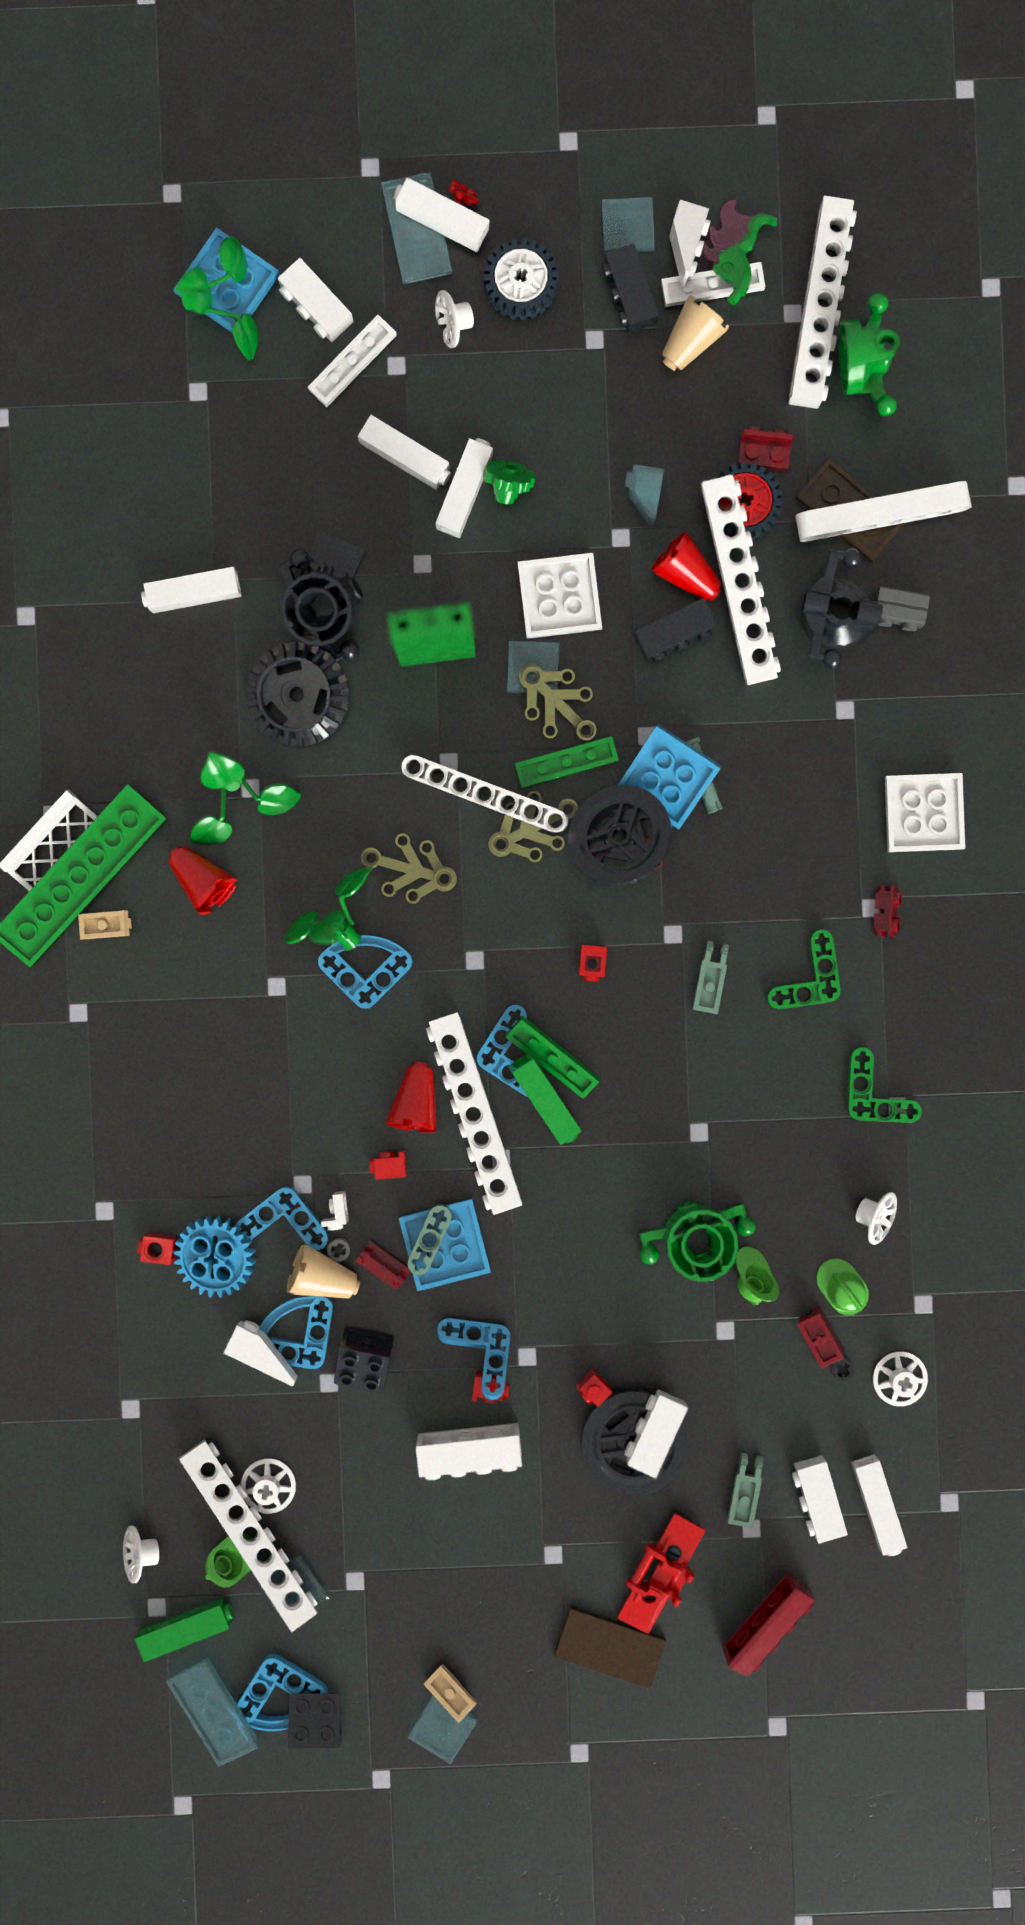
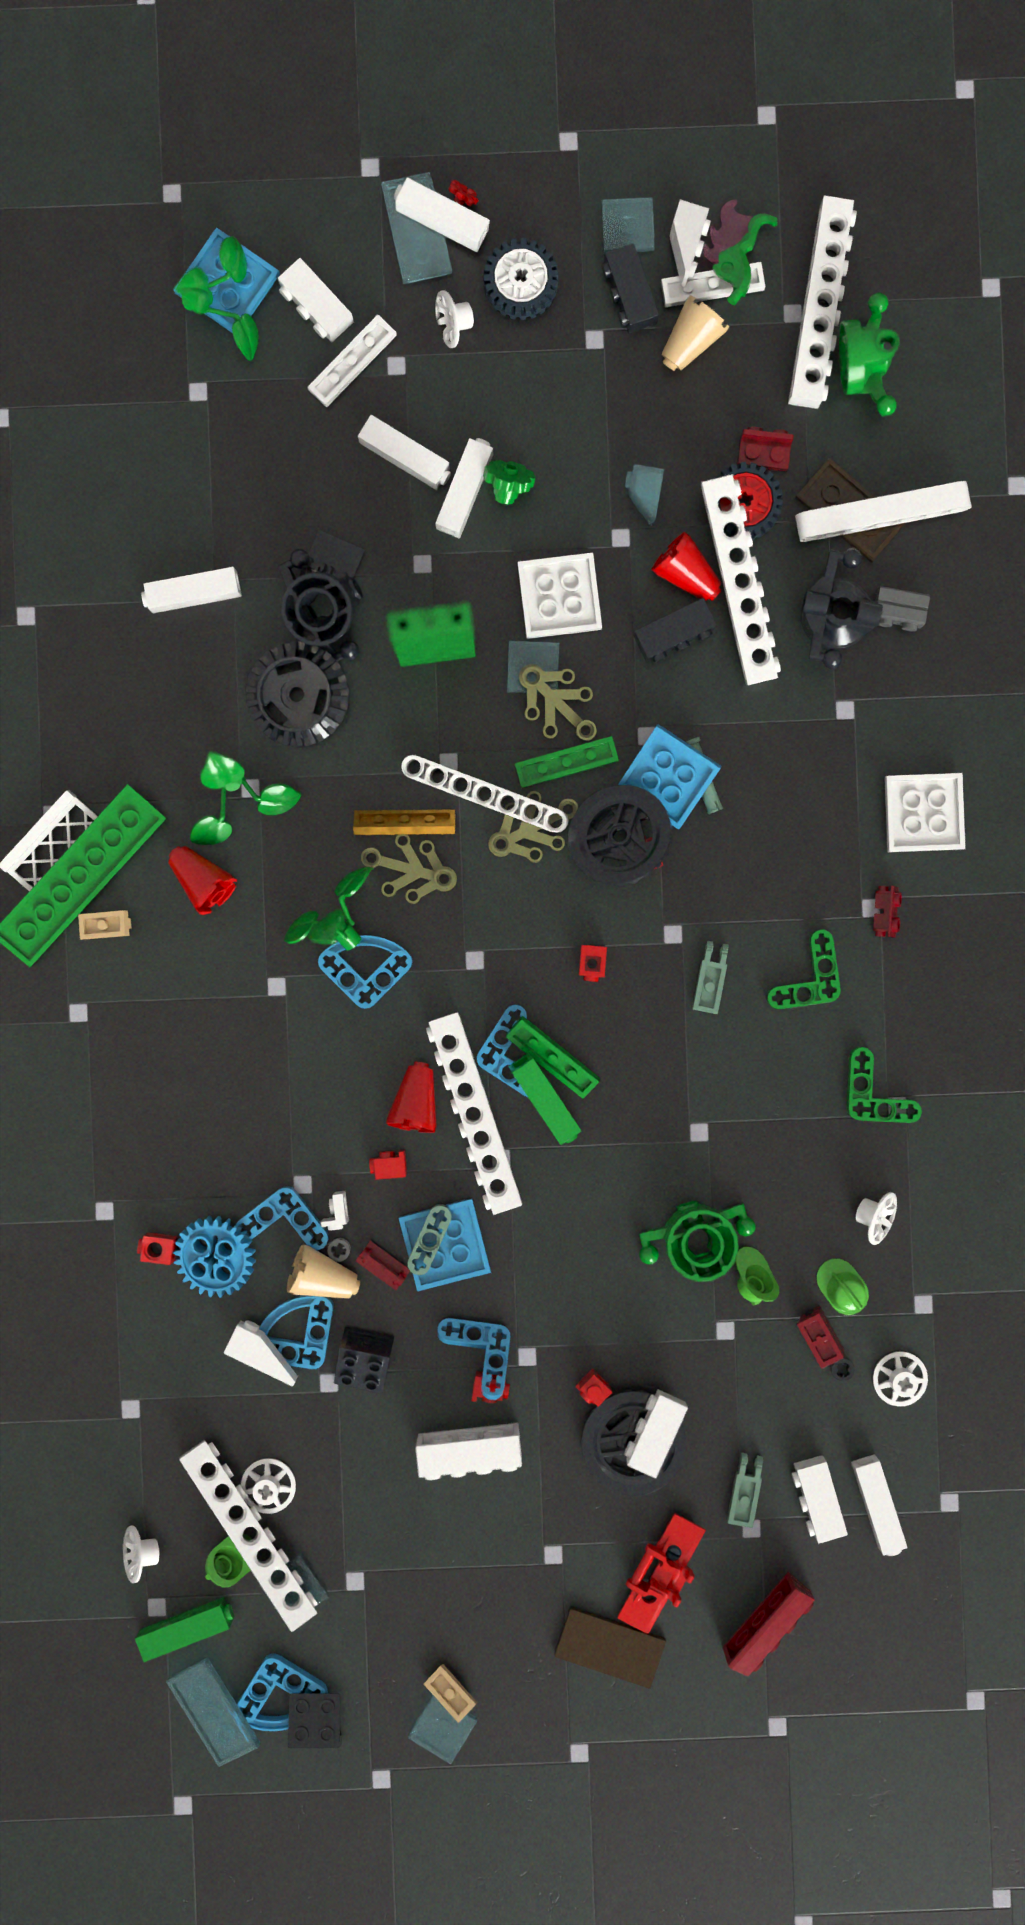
(403, 822): none -> pearl gold plate

